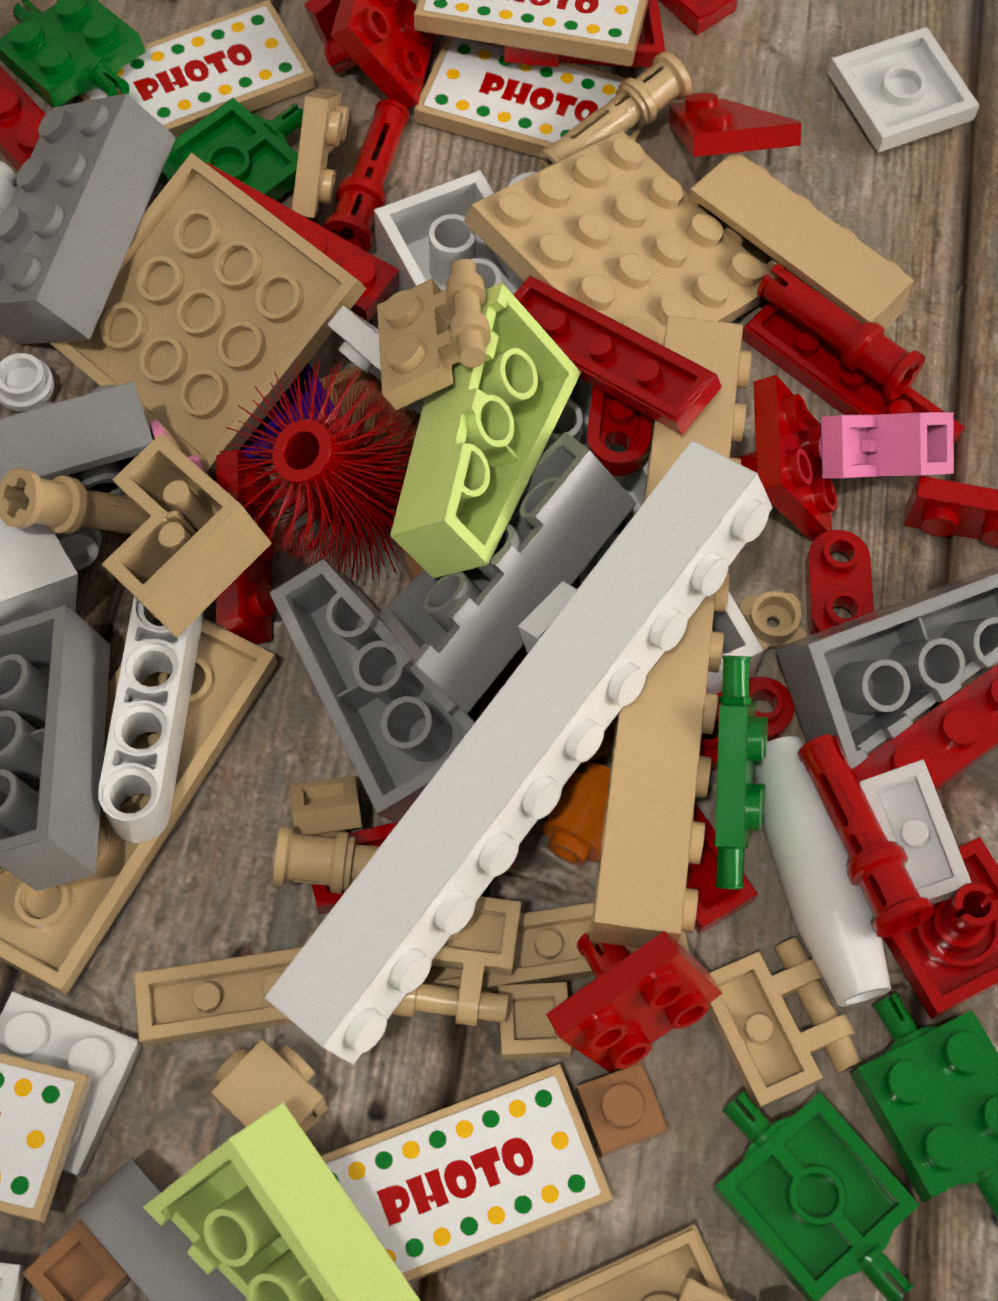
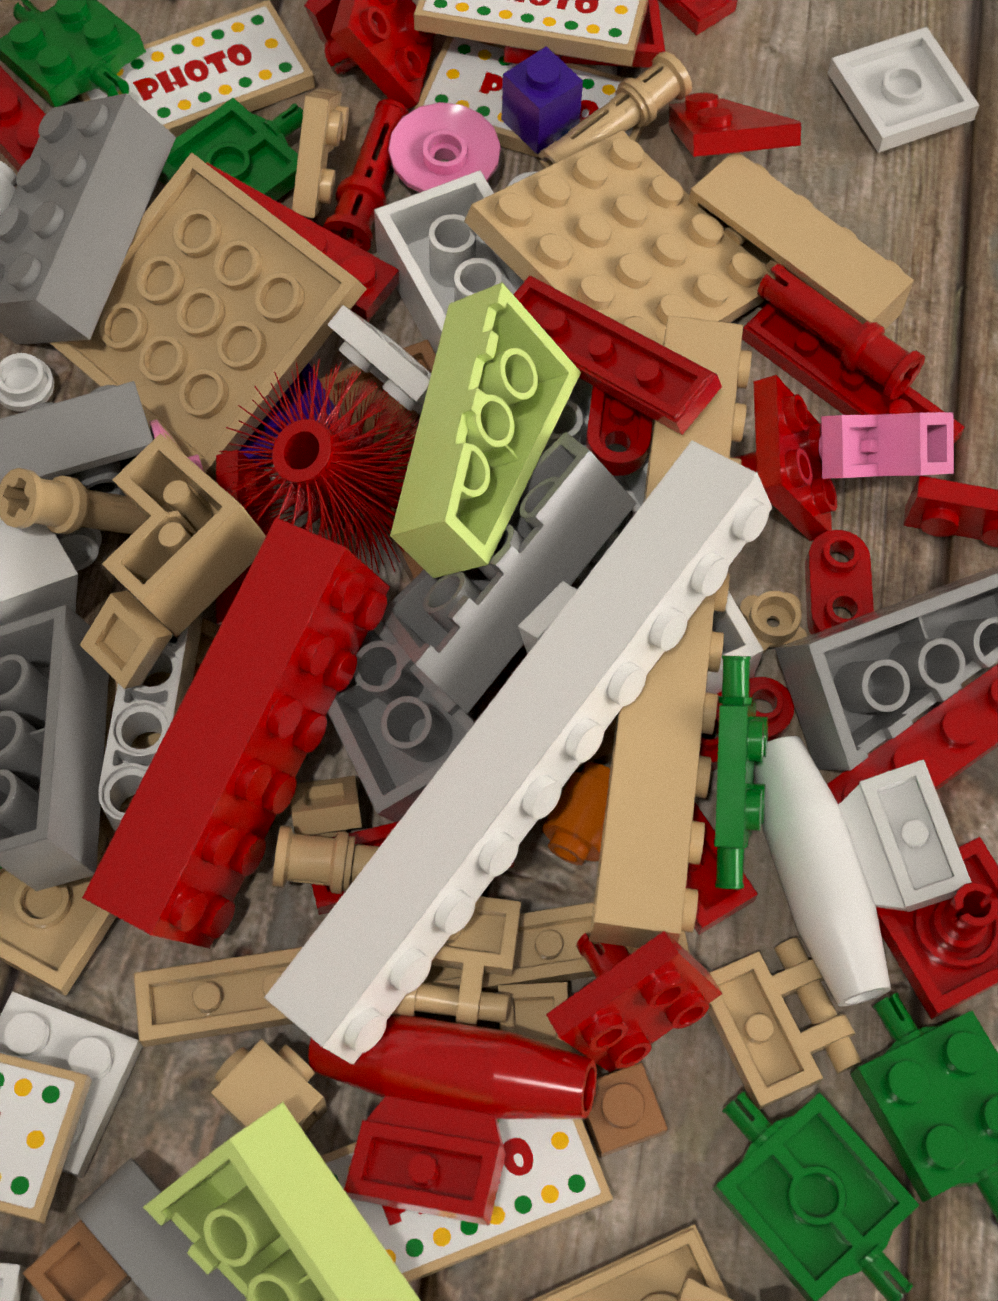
(126, 639): none -> tan plate
(240, 738): none -> red brick
(415, 334): tan plate -> none
(437, 1129): none -> red plate
(438, 134): none -> bright pink dish
(541, 99): none -> dark purple brick
(874, 861): red pin -> none

